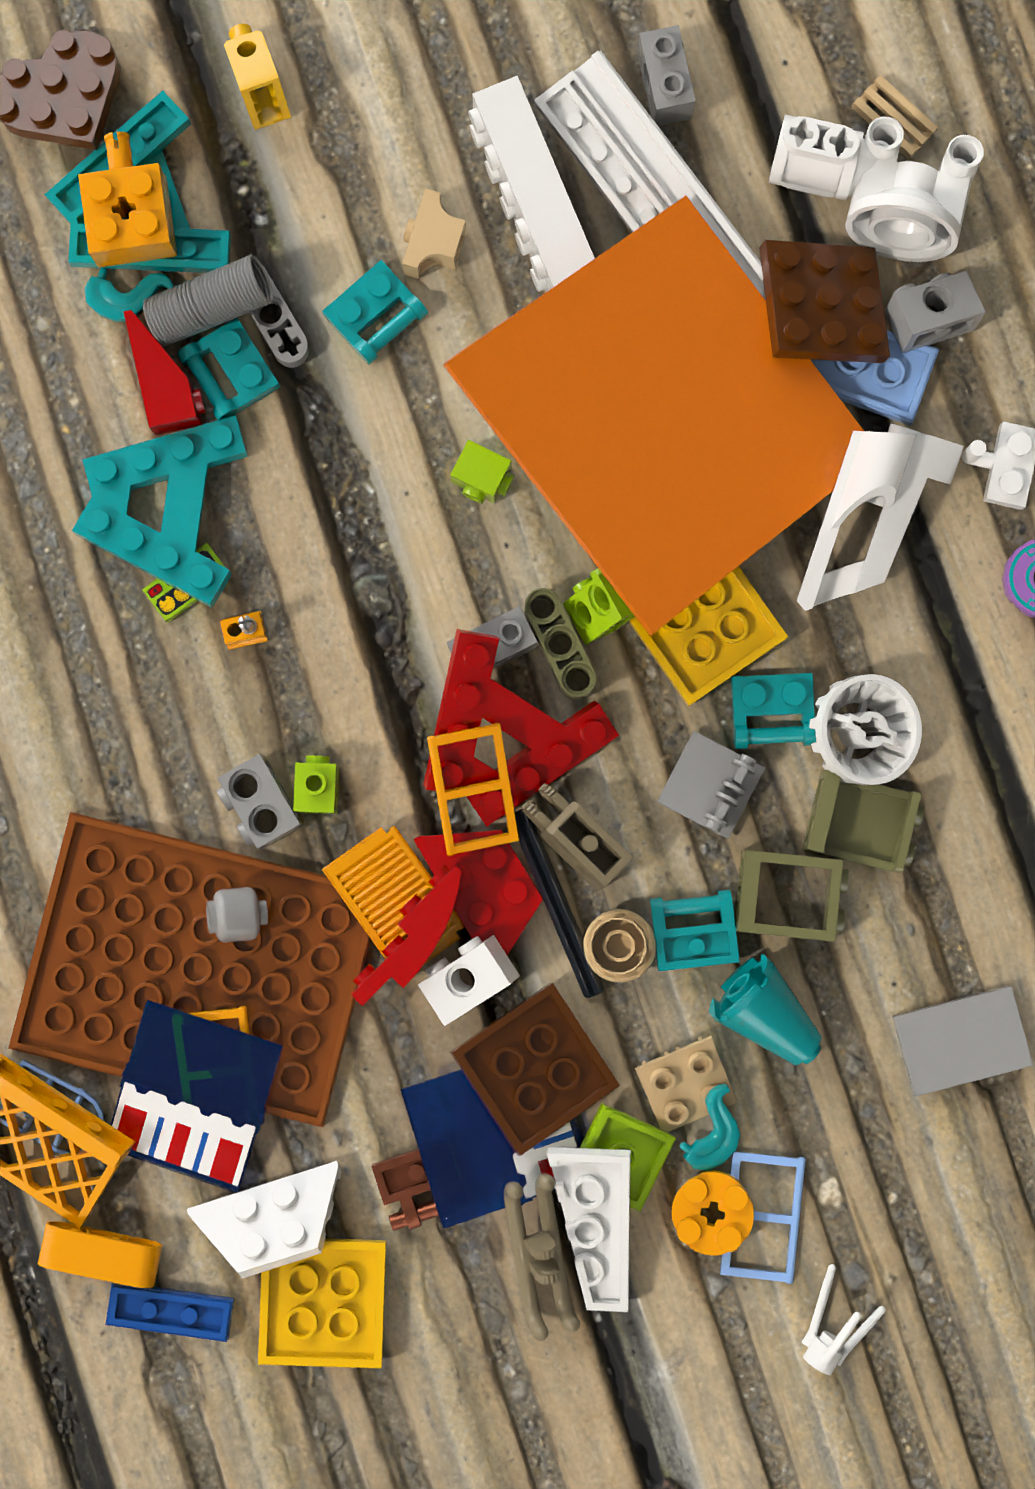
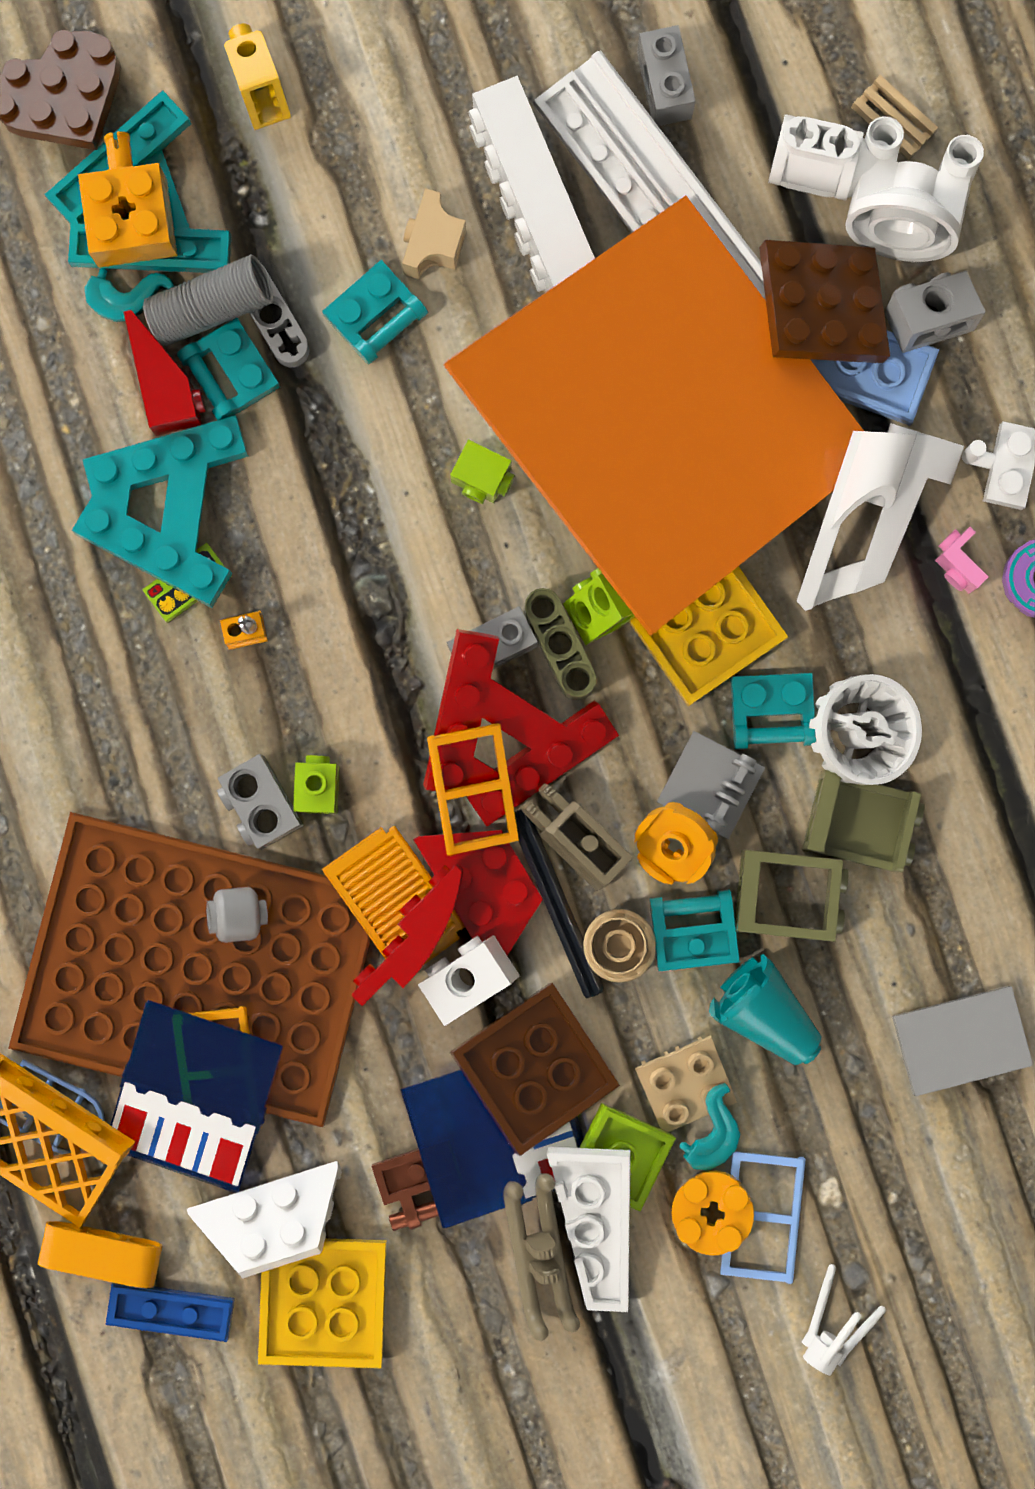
(680, 824): none -> light orange plate
(959, 568): none -> bright pink bracket

